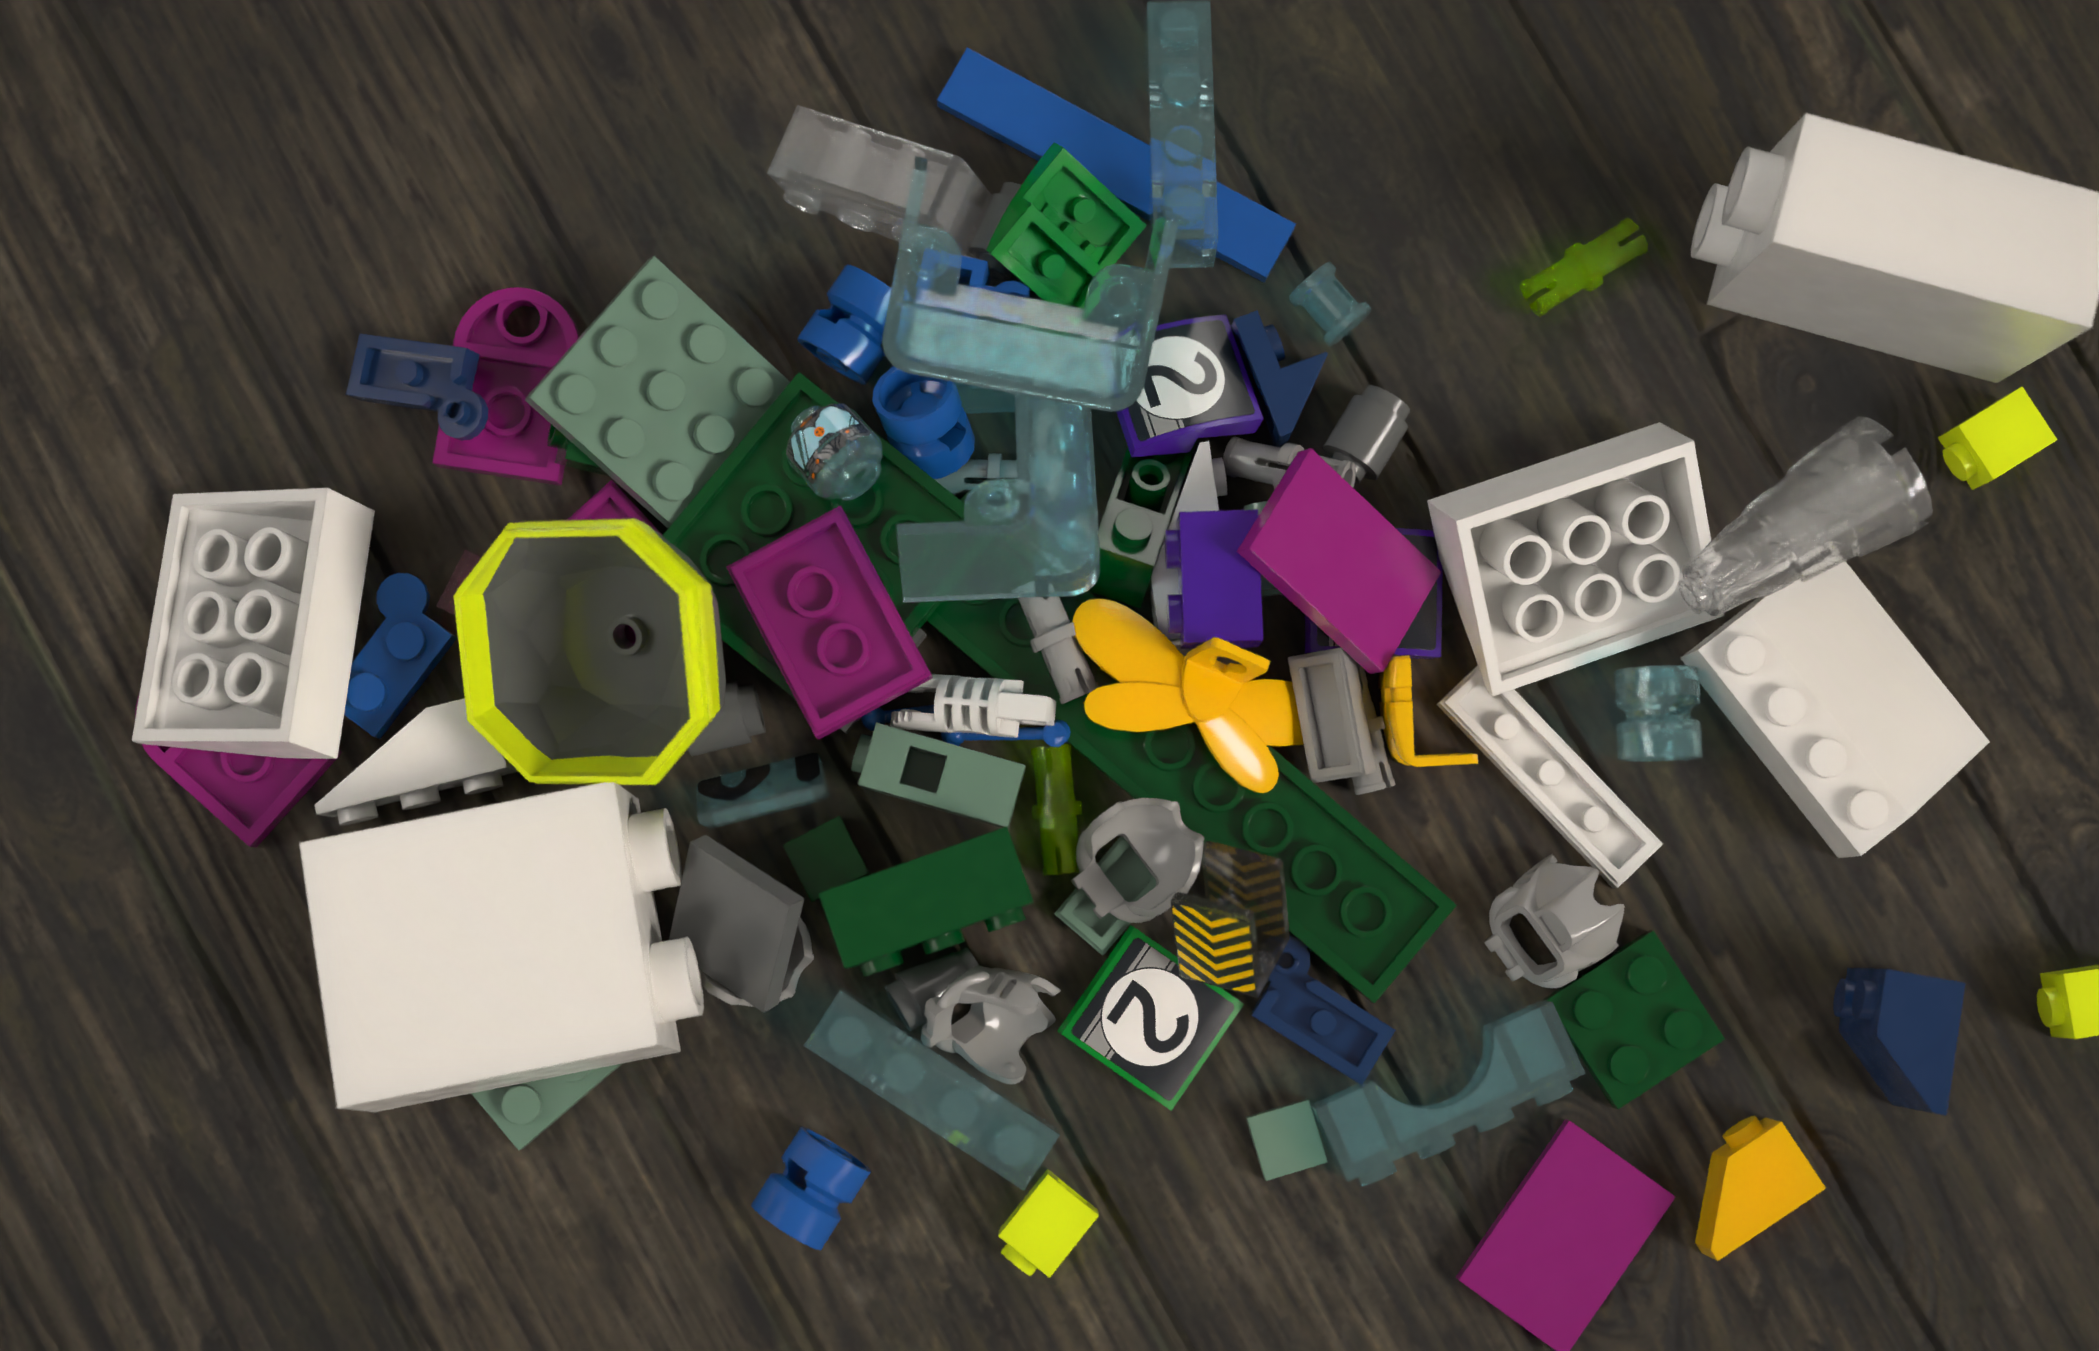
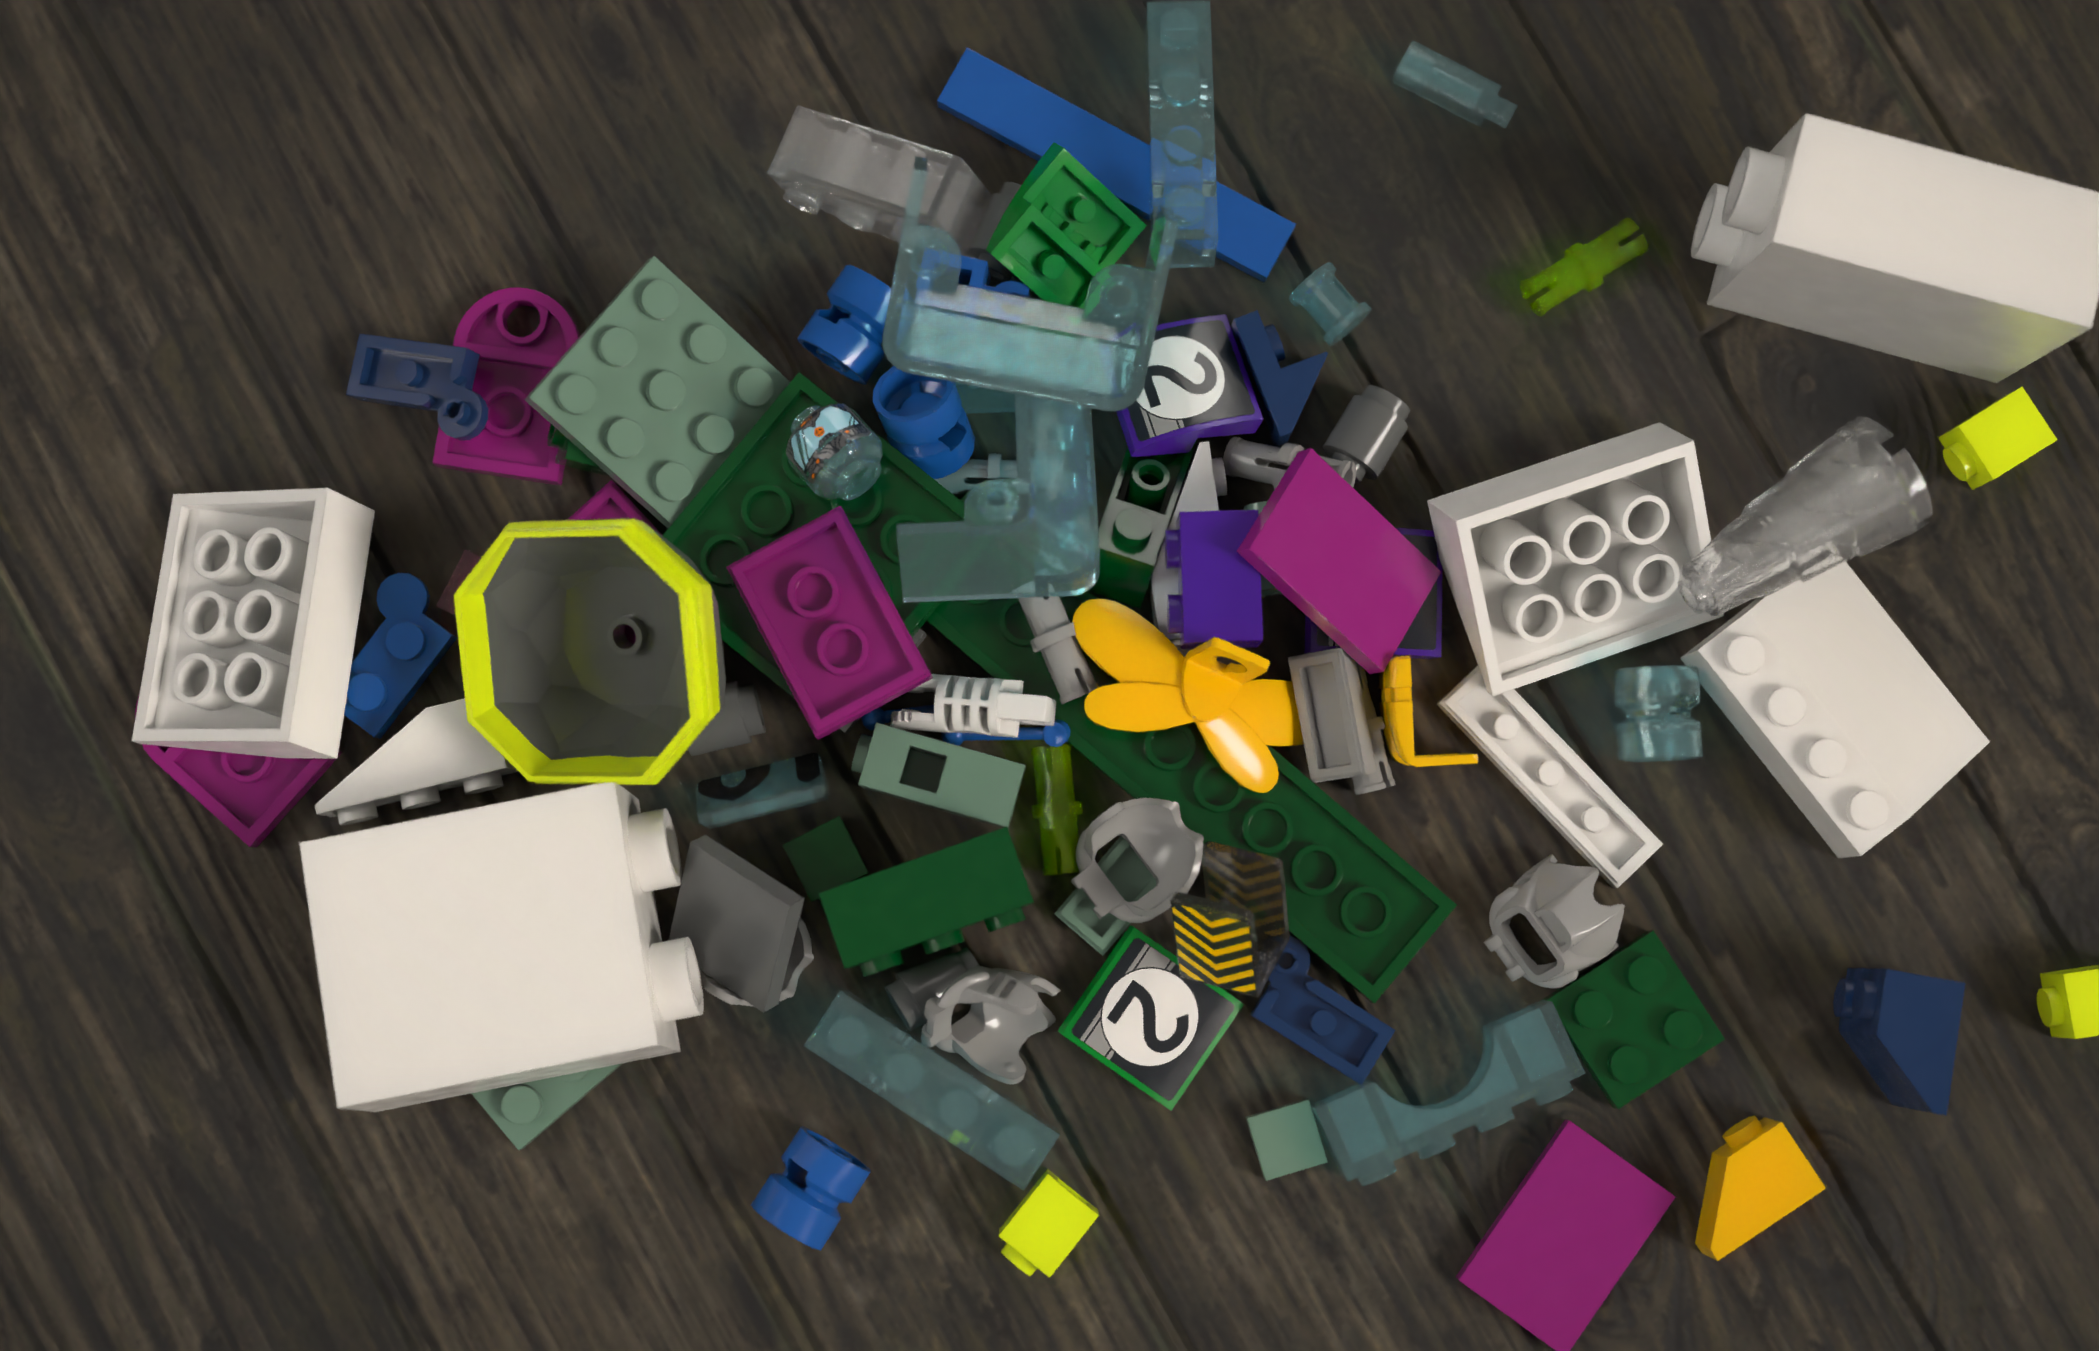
(1452, 86): none -> clear light blue cylinder

